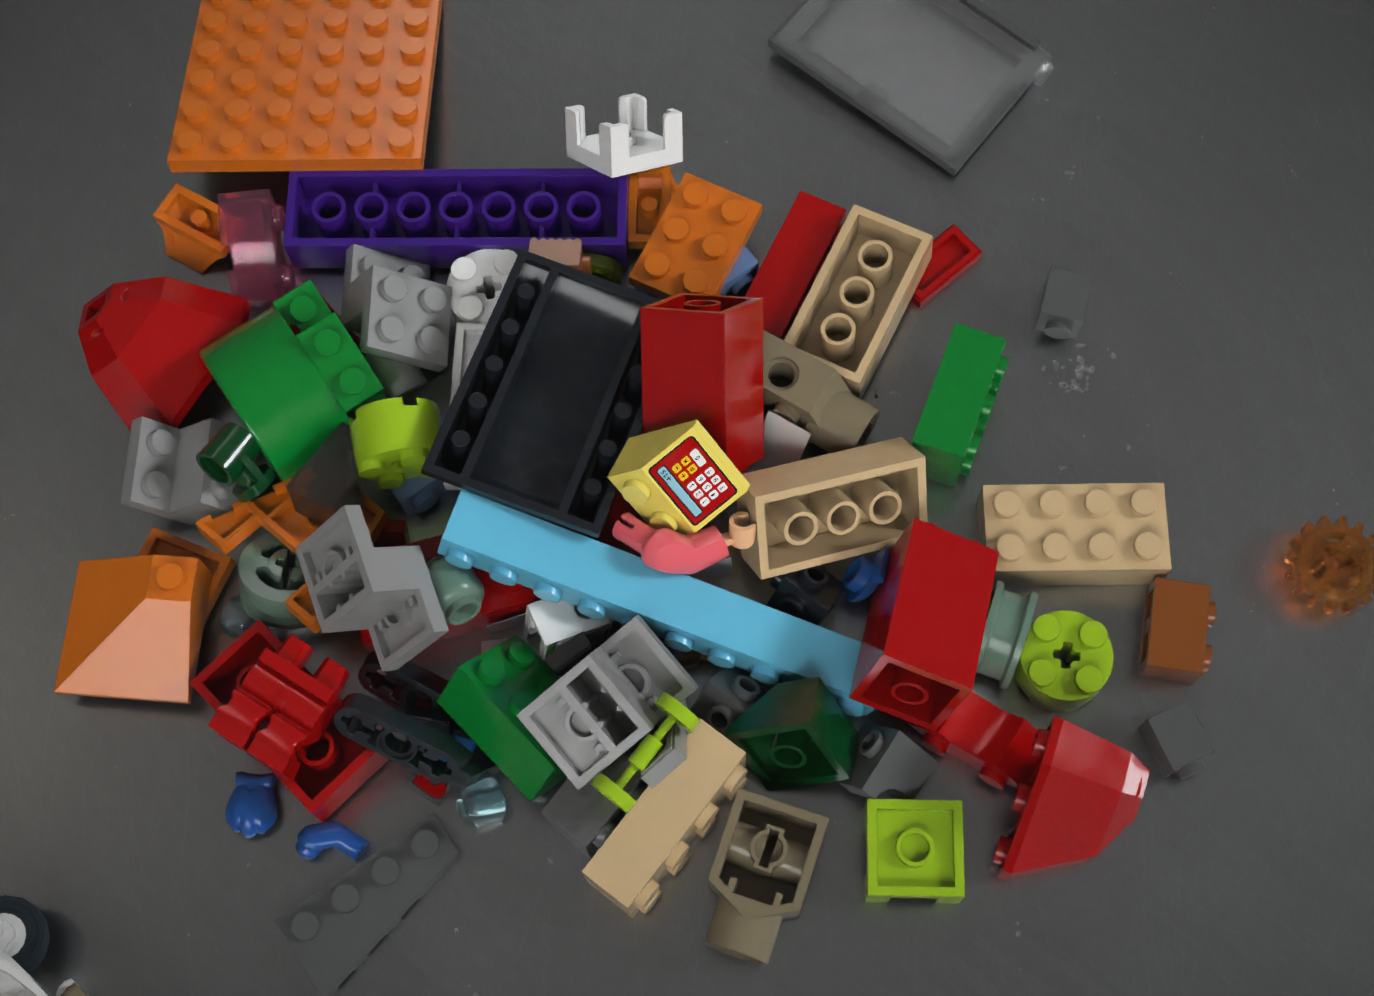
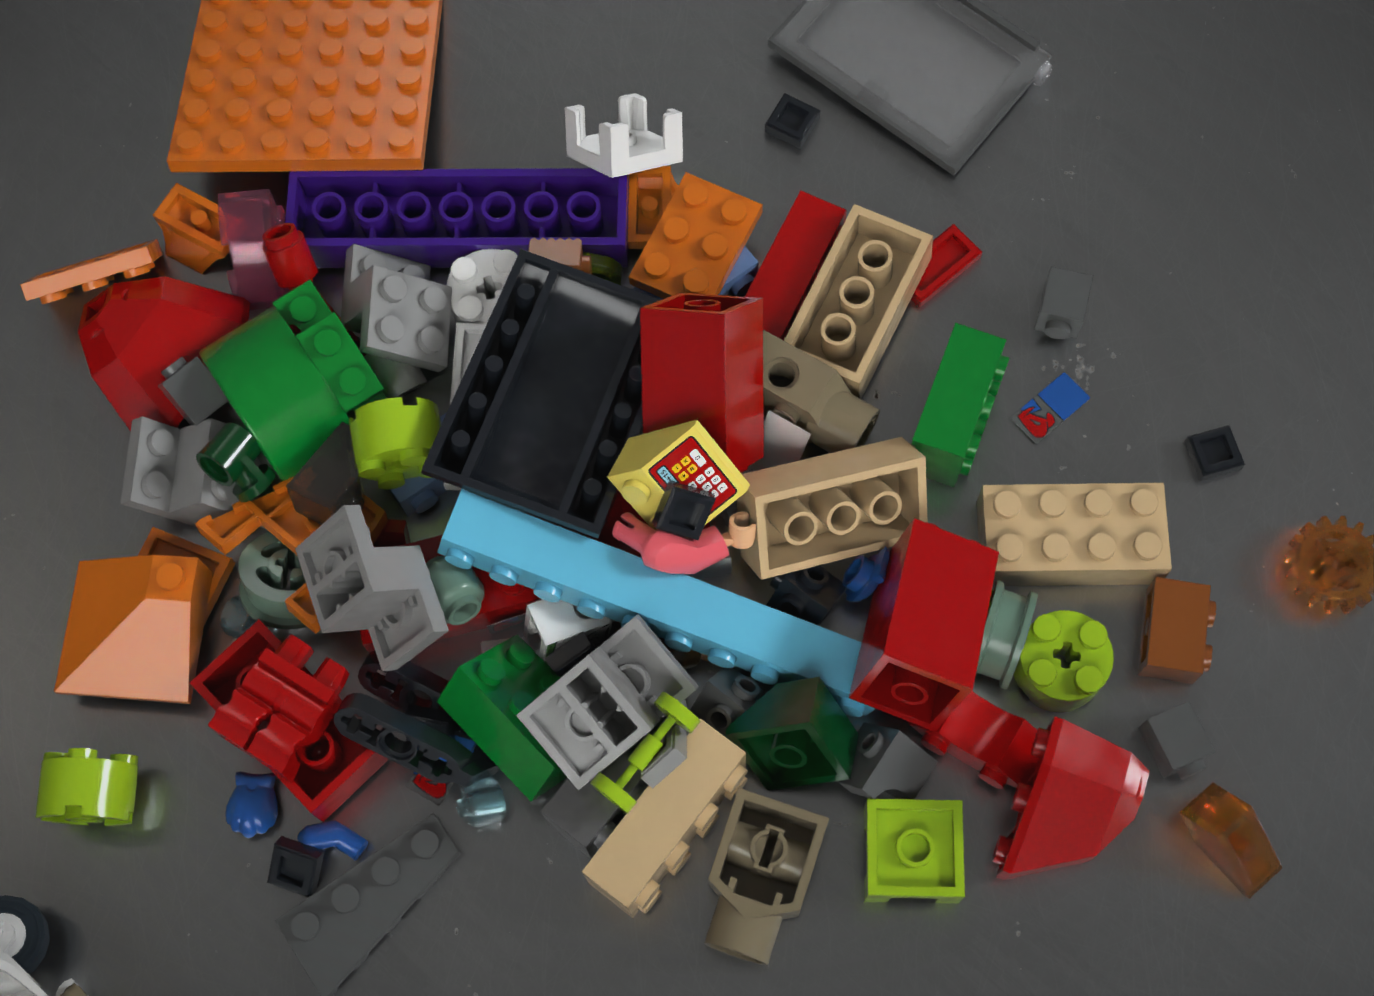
(87, 789): none -> lime brick
(92, 272): none -> orange plate
(192, 390): none -> dark grey brick
(288, 256): none -> red brick
(295, 866): none -> black tile
(683, 510): none -> black tile
(792, 120): none -> black tile
(1050, 408): none -> sticker
(1214, 453): none -> black tile
(1232, 838): none -> clear orange slope

